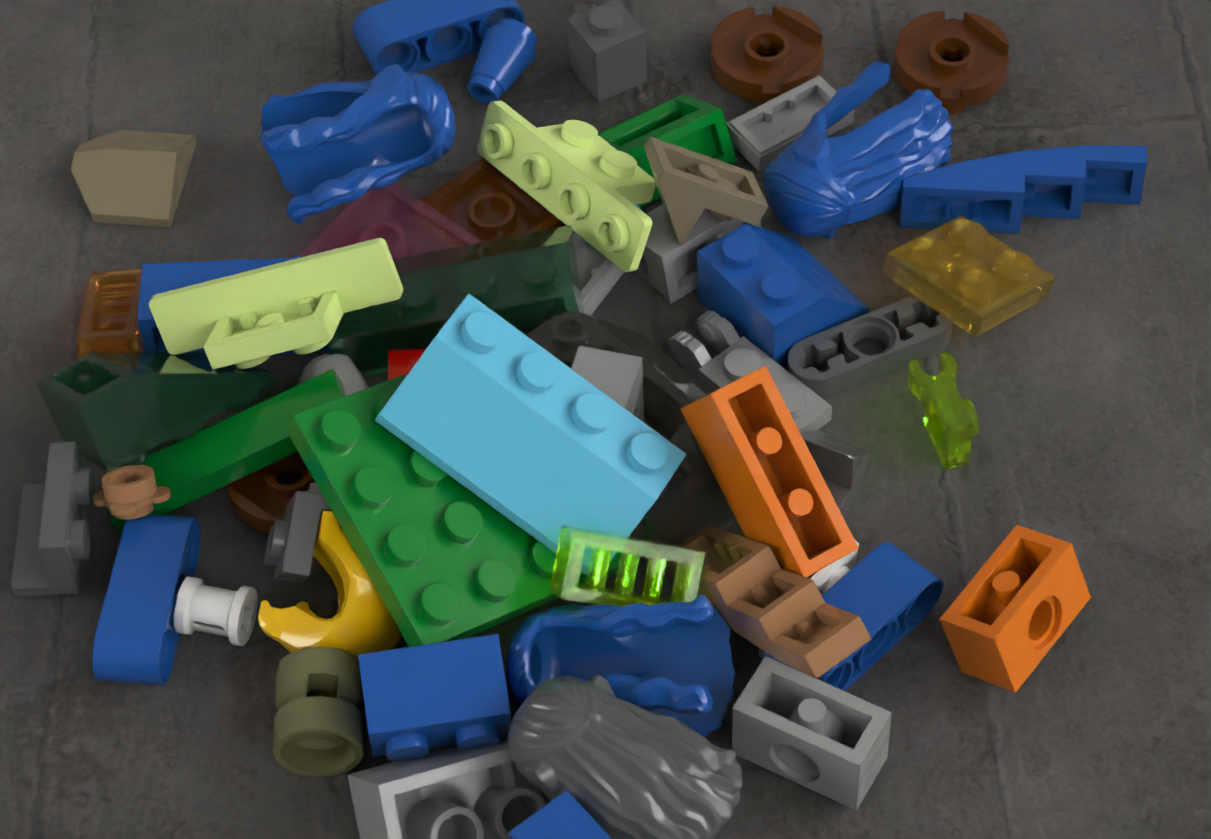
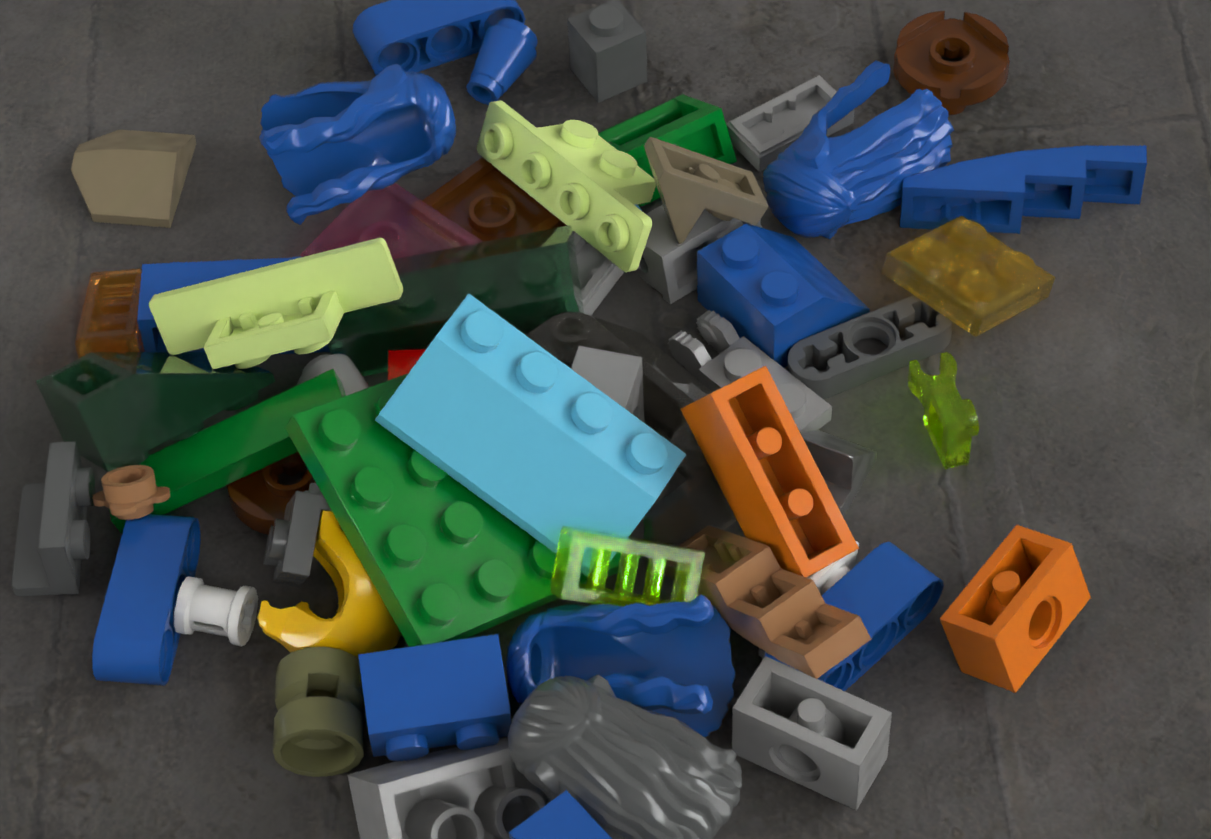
(762, 78): reddish brown plate -> none

